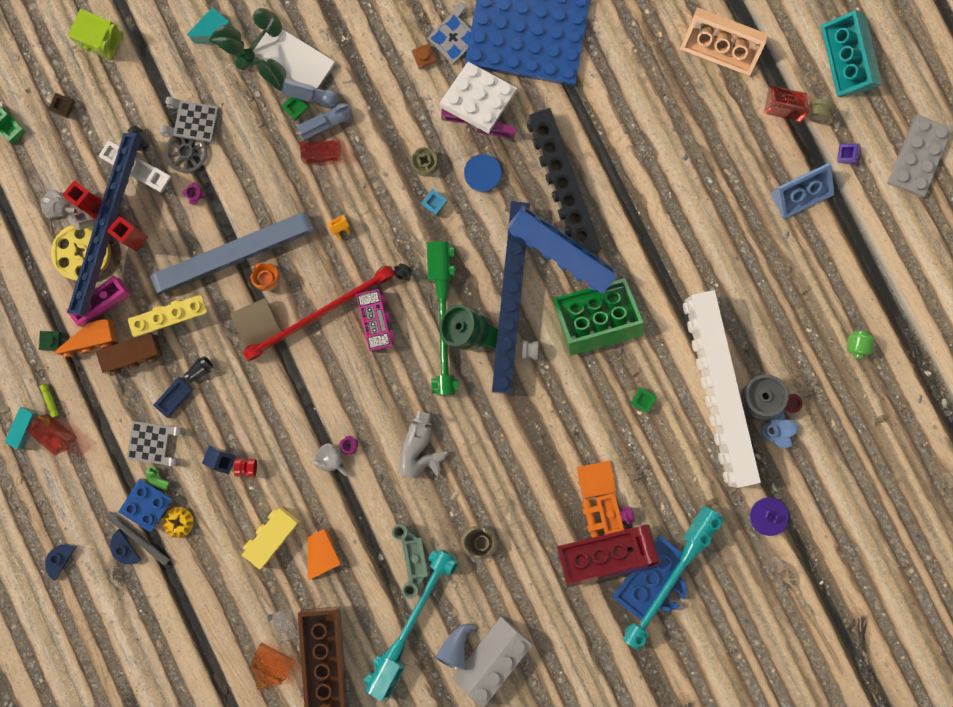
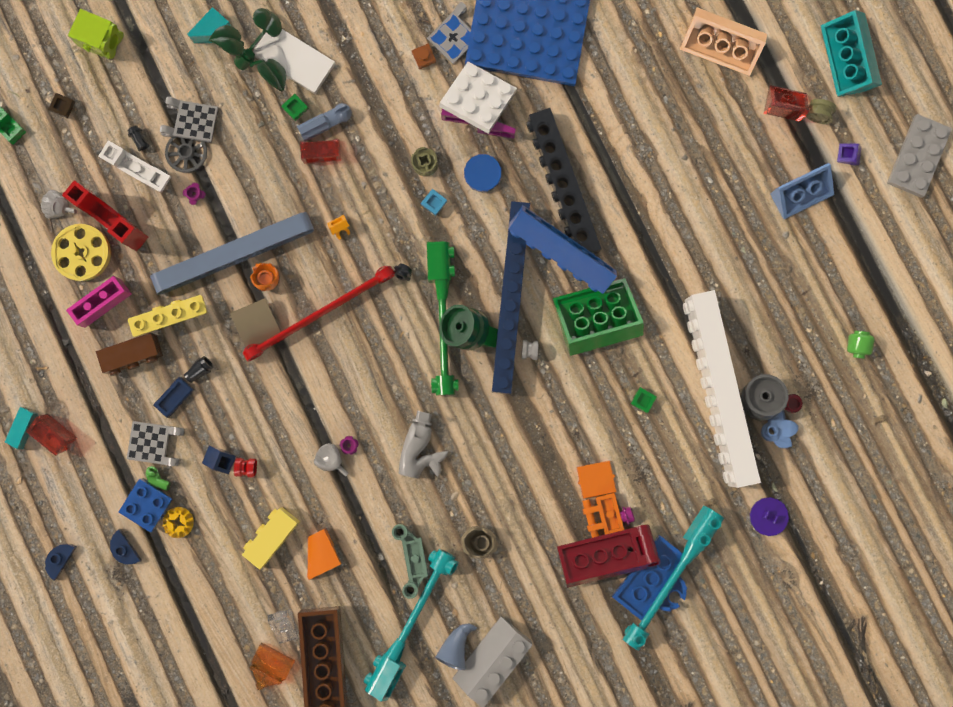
(49, 340): dark green plate -> none
(49, 400): lime wheel -> none
(81, 220): light grey tile -> none
(91, 336): orange slope -> none
(106, 217): dark blue plate -> none
(137, 538): dark grey bar -> none
(308, 93): sand blue piece -> none
(375, 320): brick -> none

